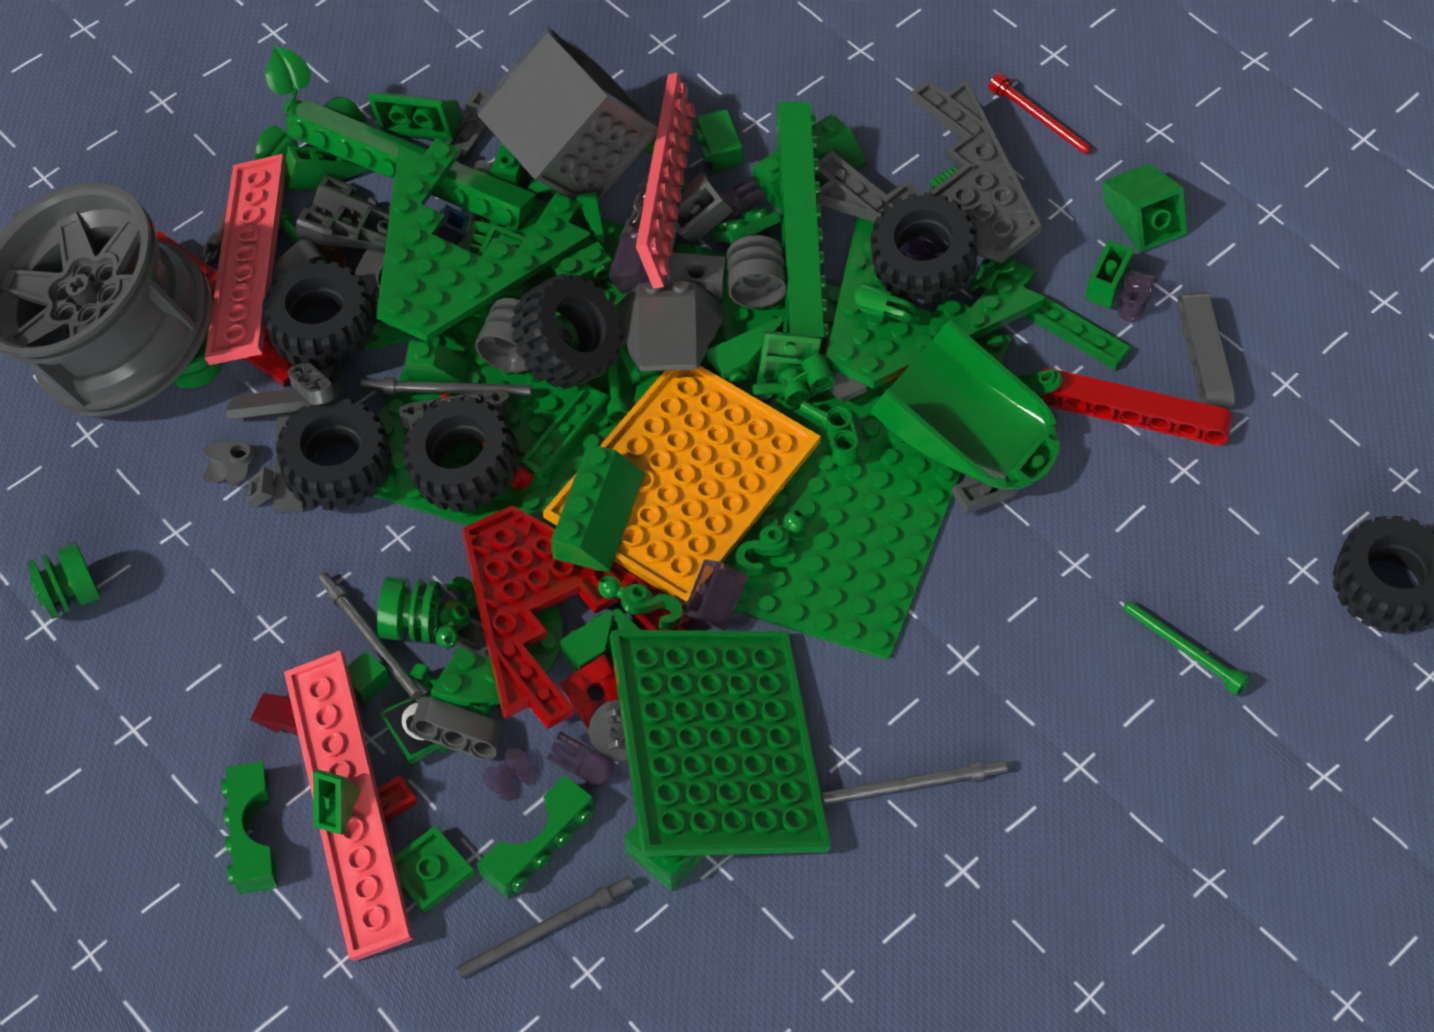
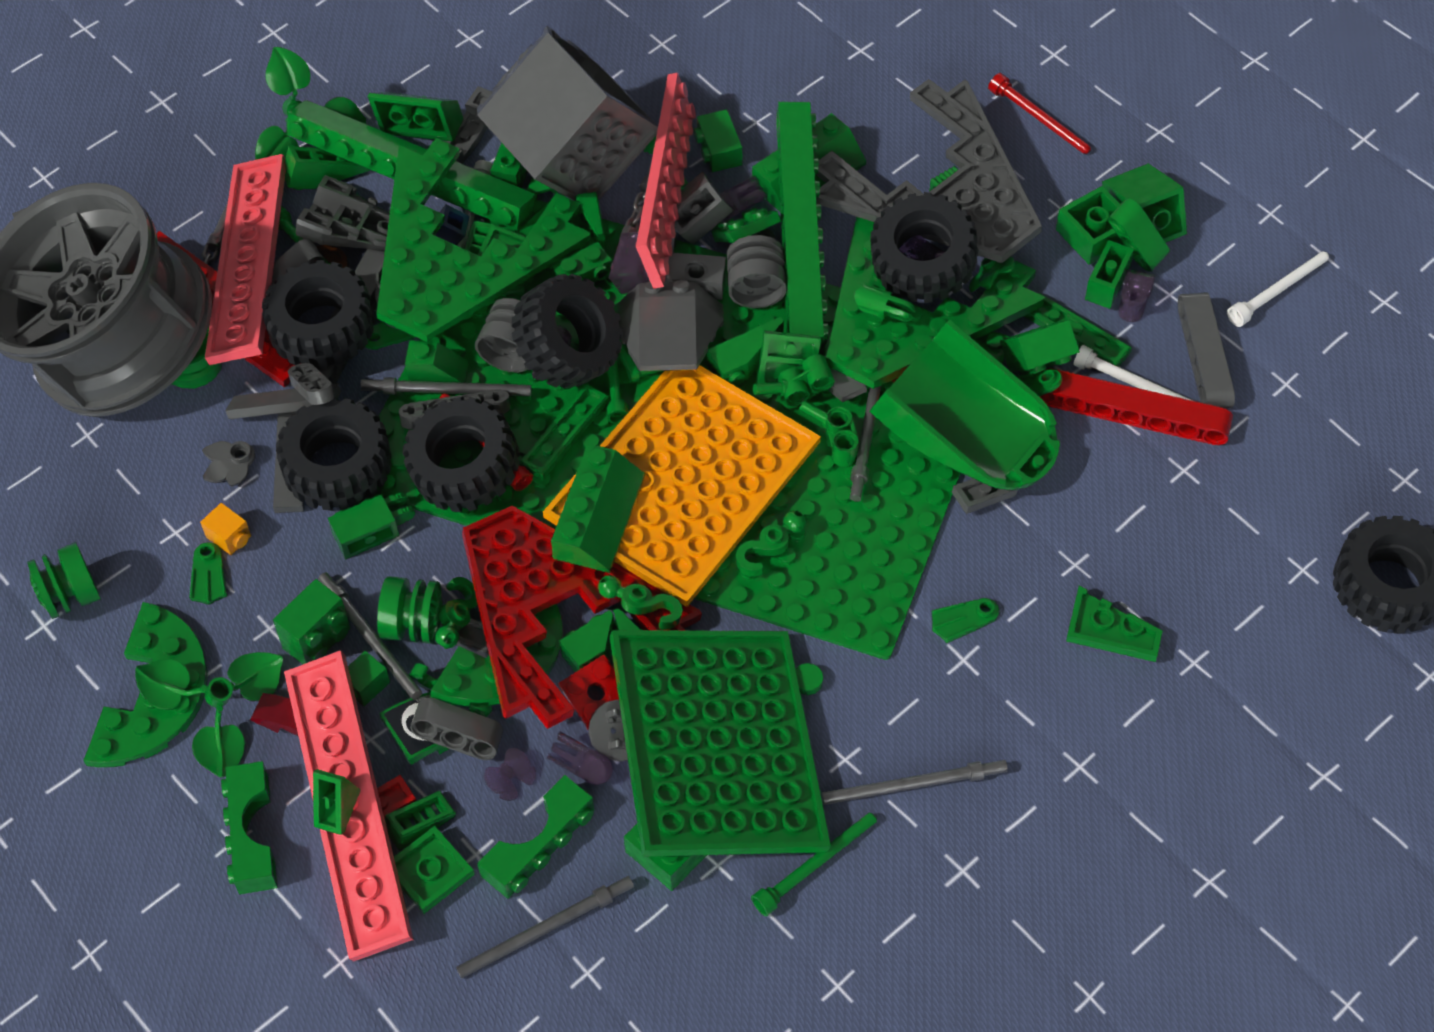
(146, 729): none -> green plate
(207, 575): none -> green piece
(213, 747): none -> green plant
(226, 529): none -> light orange brick
(260, 487): dark grey plate -> none
(312, 623): none -> green brick
(369, 523): none -> green hinge
(401, 817): none -> green slope
(715, 595): clear purple brick -> none
(767, 899): none -> green piece
(809, 678): none -> green tile
(860, 472): none -> flat silver bar
(963, 618): none -> green piece
(1040, 347): none -> green brick
(1086, 223): none -> green brick
(1089, 360): none -> white piece
(1106, 628): none -> green wing
(1139, 233): none -> green beam
(1234, 680): green piece -> none
(1242, 311): none -> white piece

